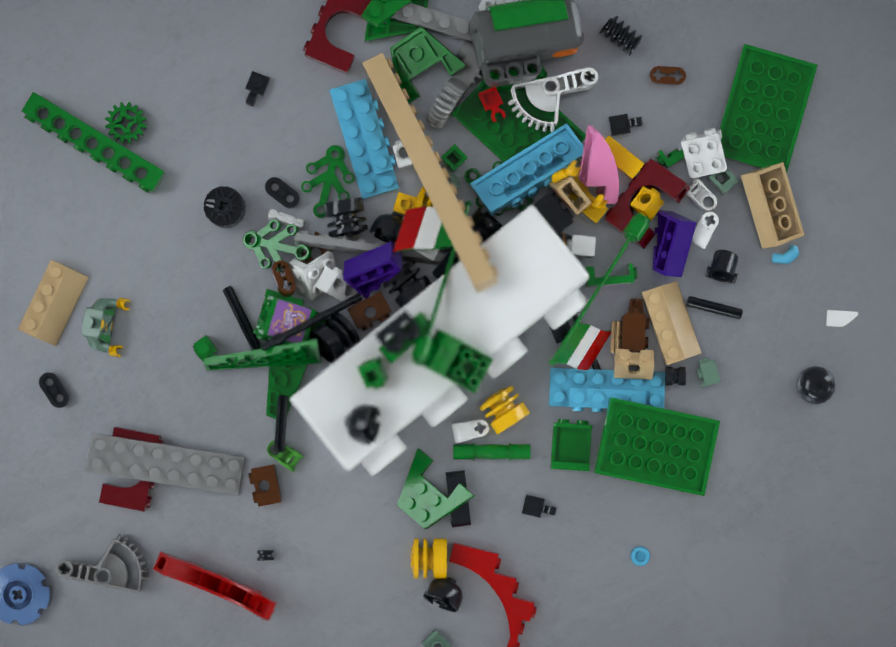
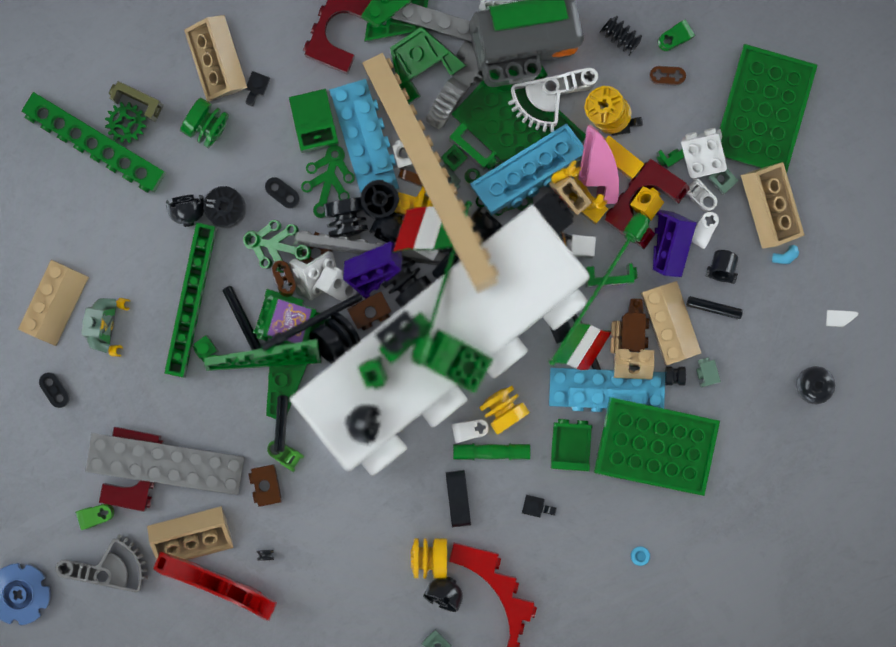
(92, 516): none -> bright green piece
(154, 105): none -> olive panel
(186, 209): none -> black cylinder
(190, 300): none -> green brick
(191, 535): none -> tan slope
(206, 124): none -> green wheel
(215, 58): none -> tan slope
(285, 218): white axle -> none
(313, 120): none -> green slope
(379, 199): none -> black cylinder
(410, 177): none -> reddish brown beam
(425, 501): wing -> none
(469, 151): none -> green panel
(491, 101): red plate -> none
(611, 118): none -> yellow wheel
(677, 34): none -> green piece

